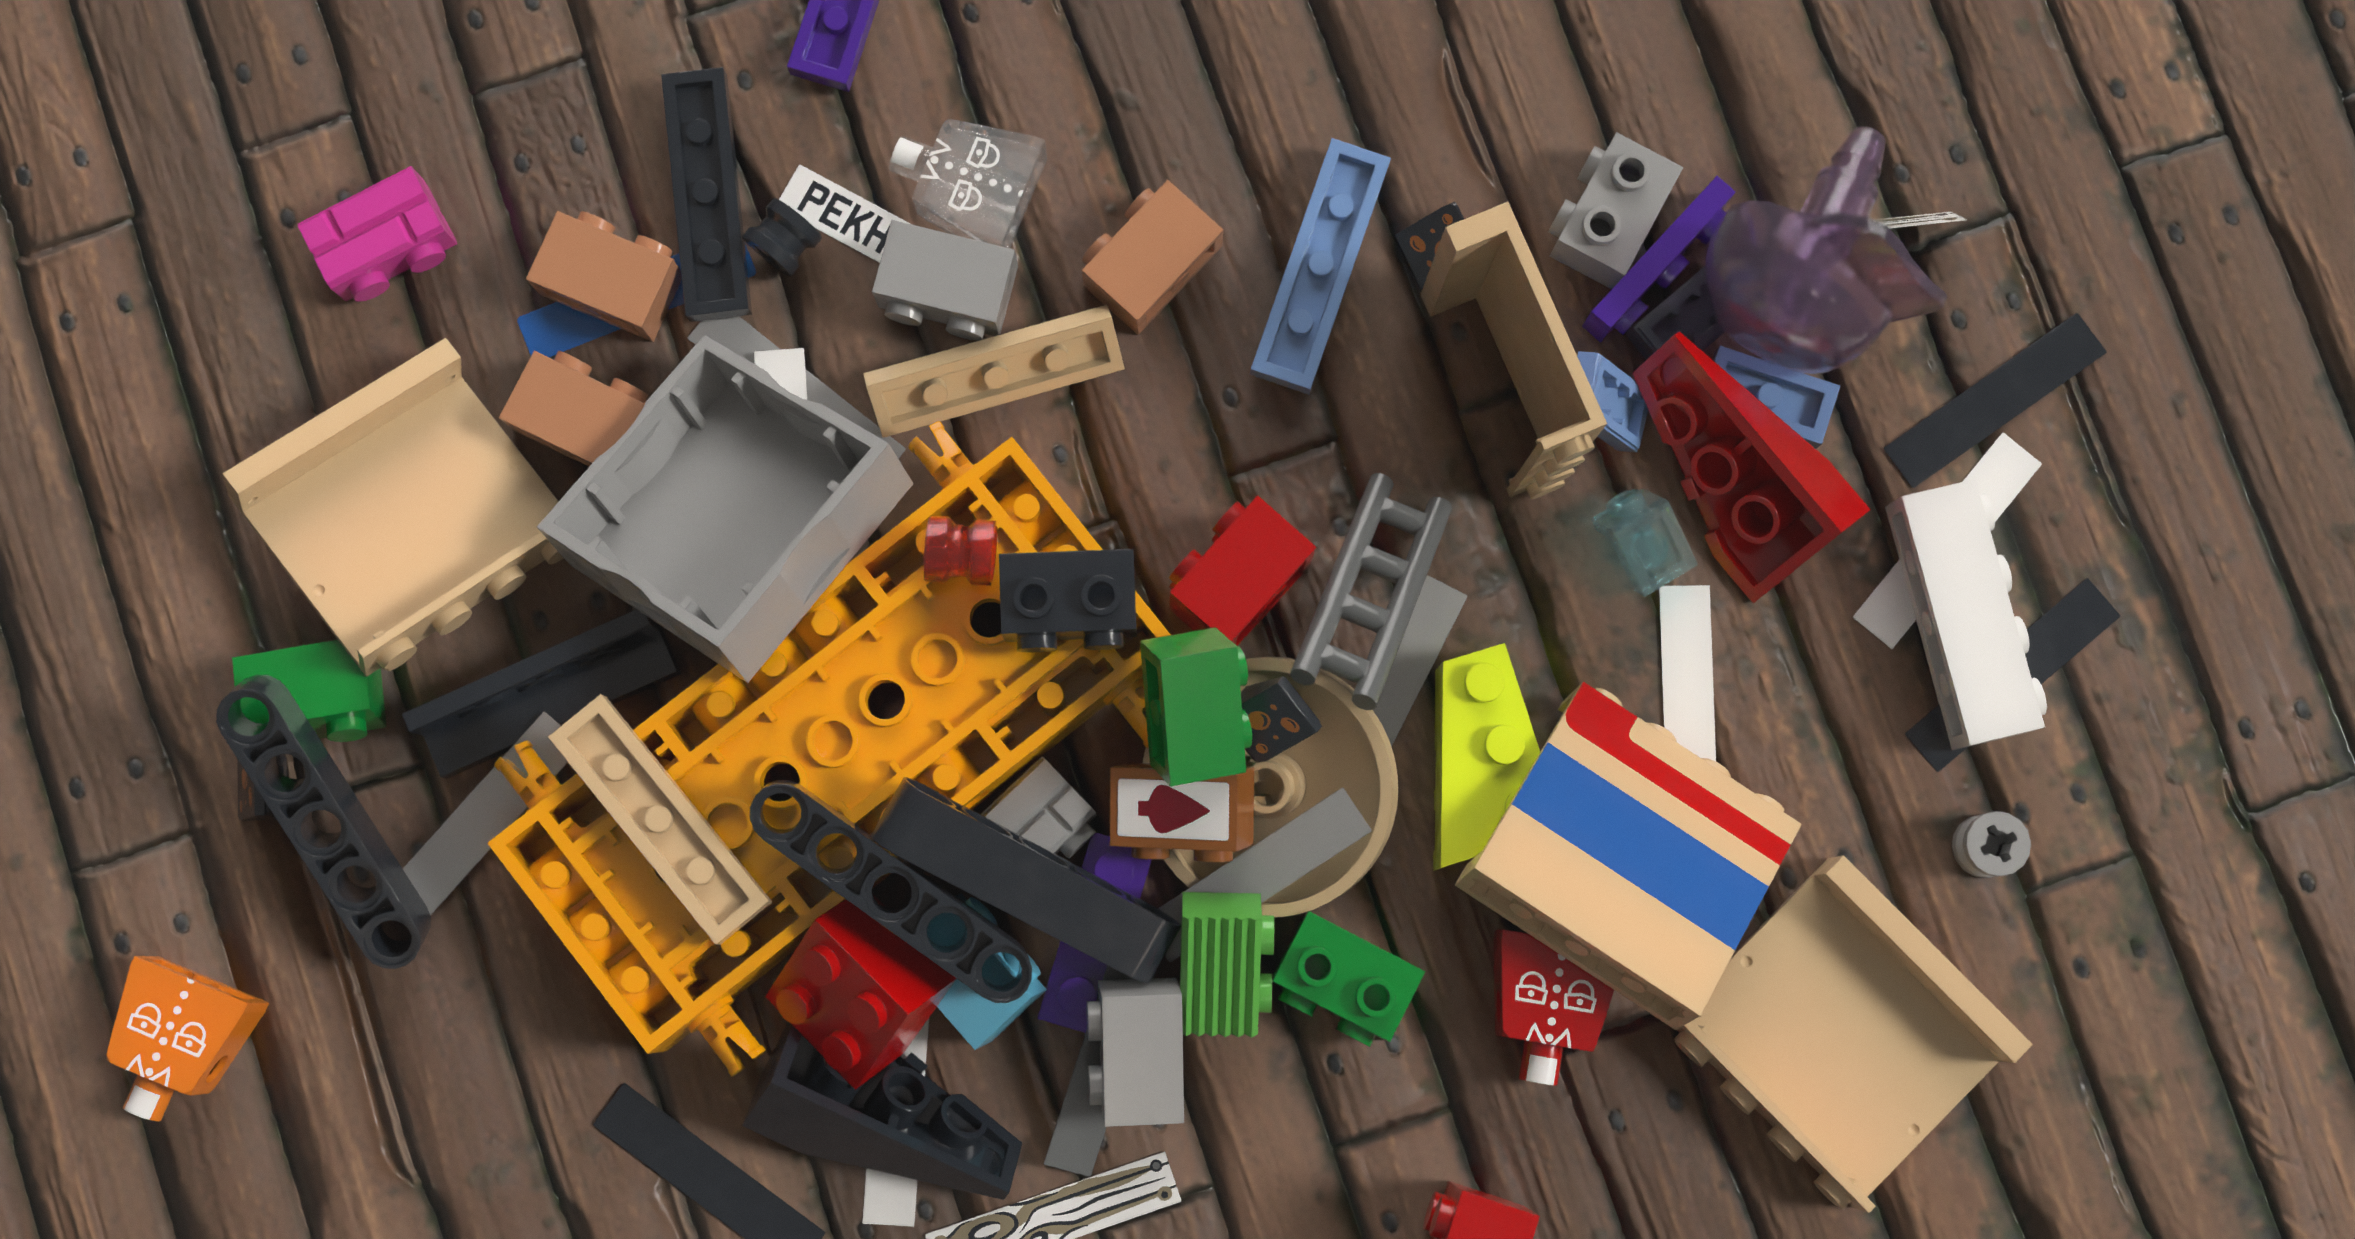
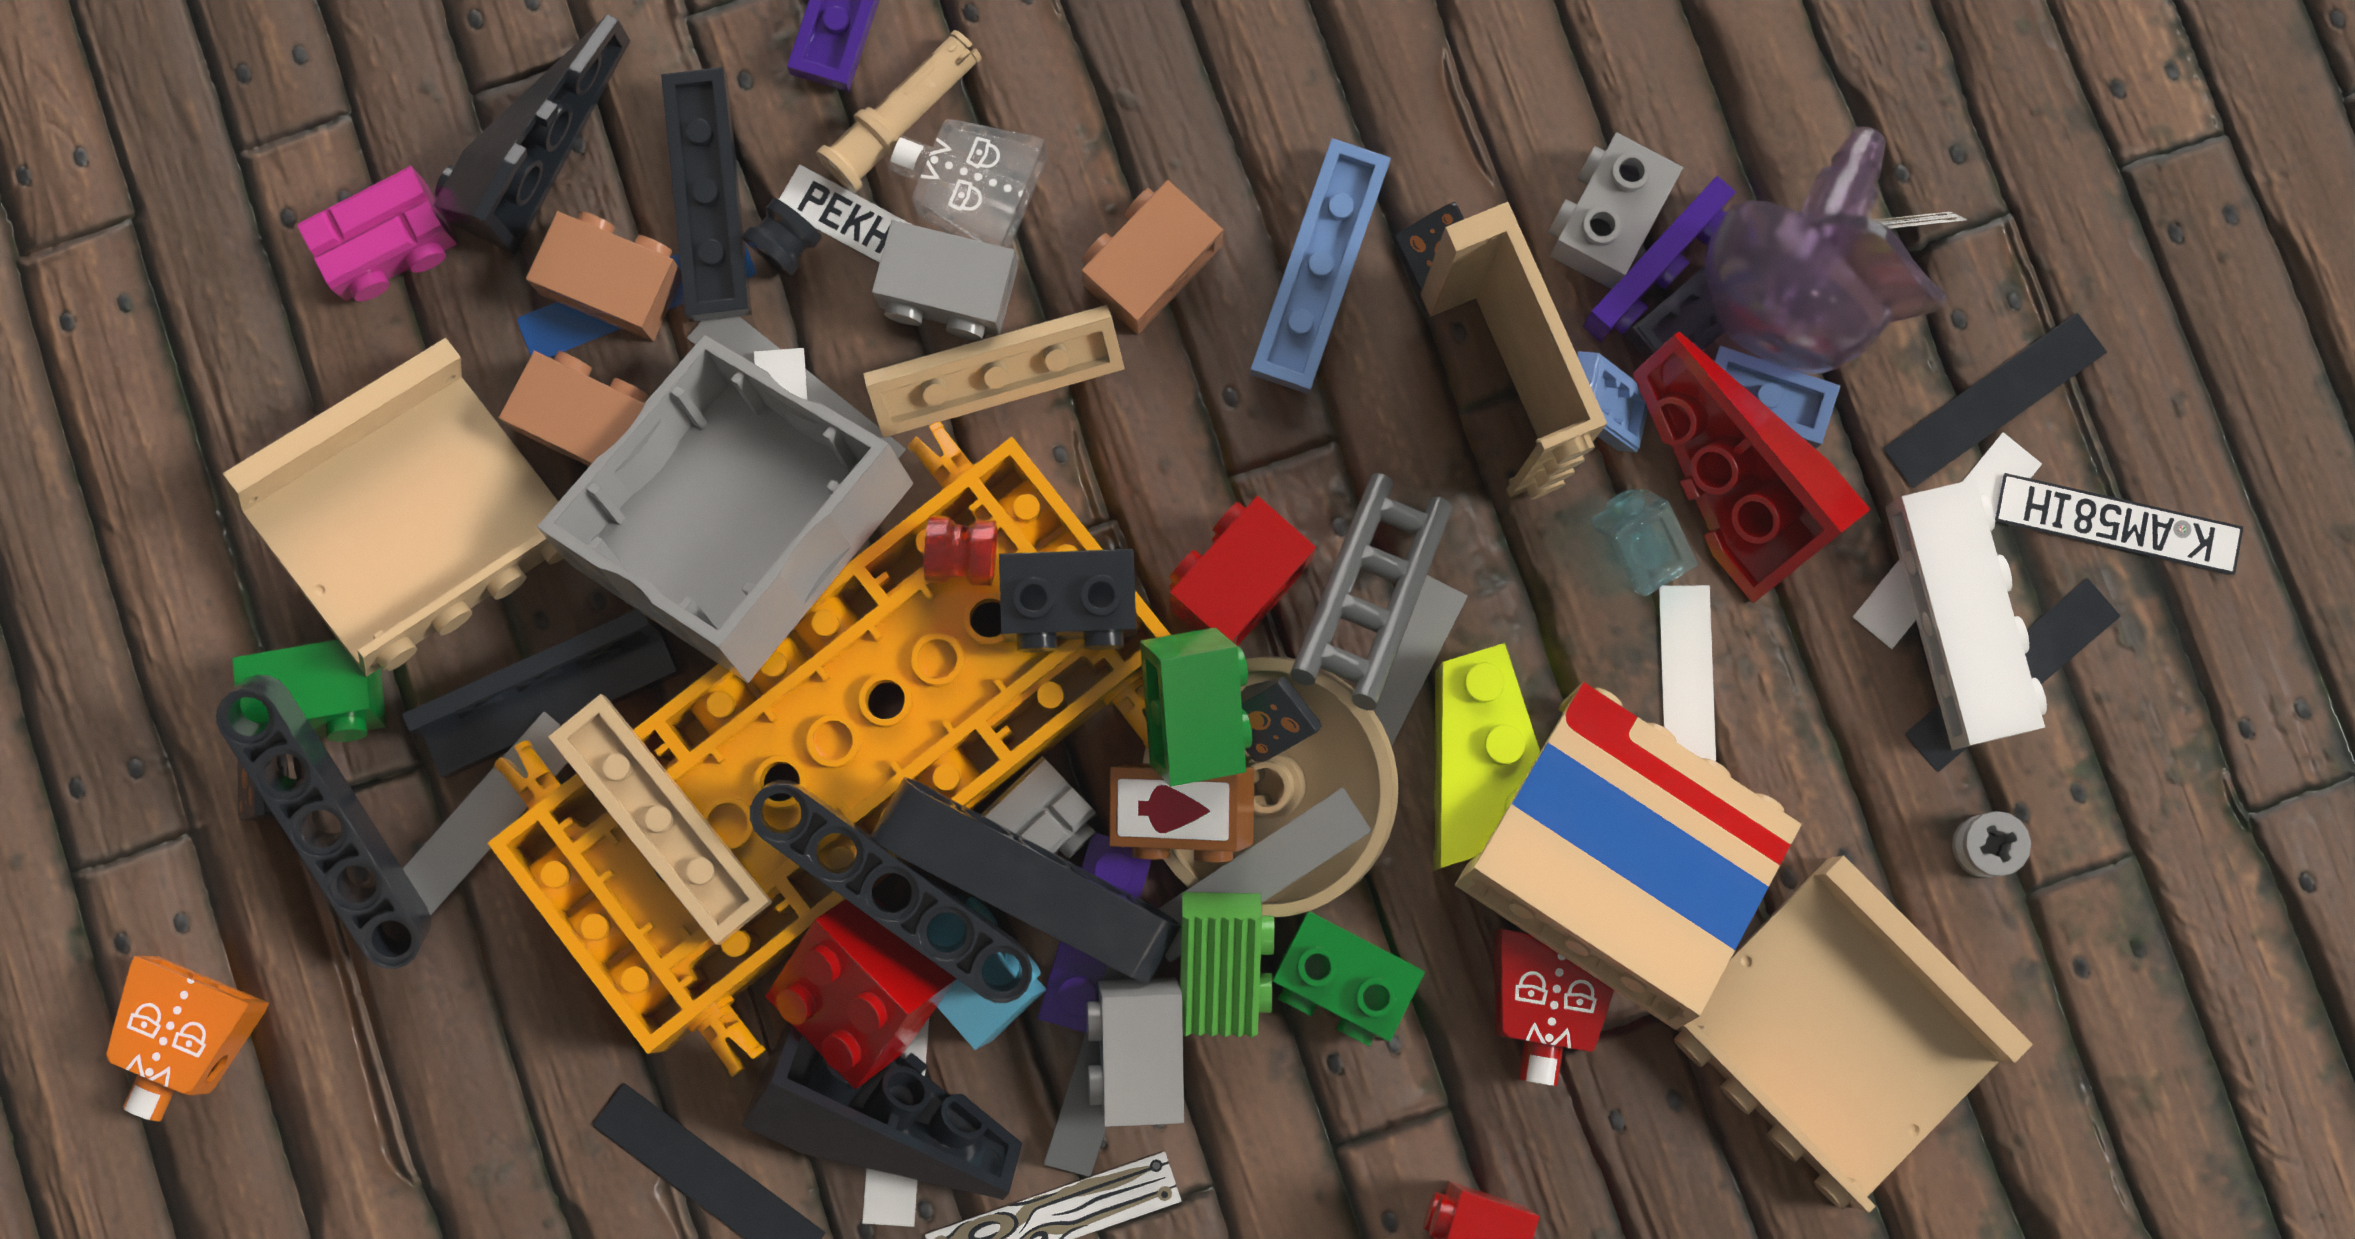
(517, 158): none -> black wedge
(880, 128): none -> tan pin
(2119, 523): none -> sticker

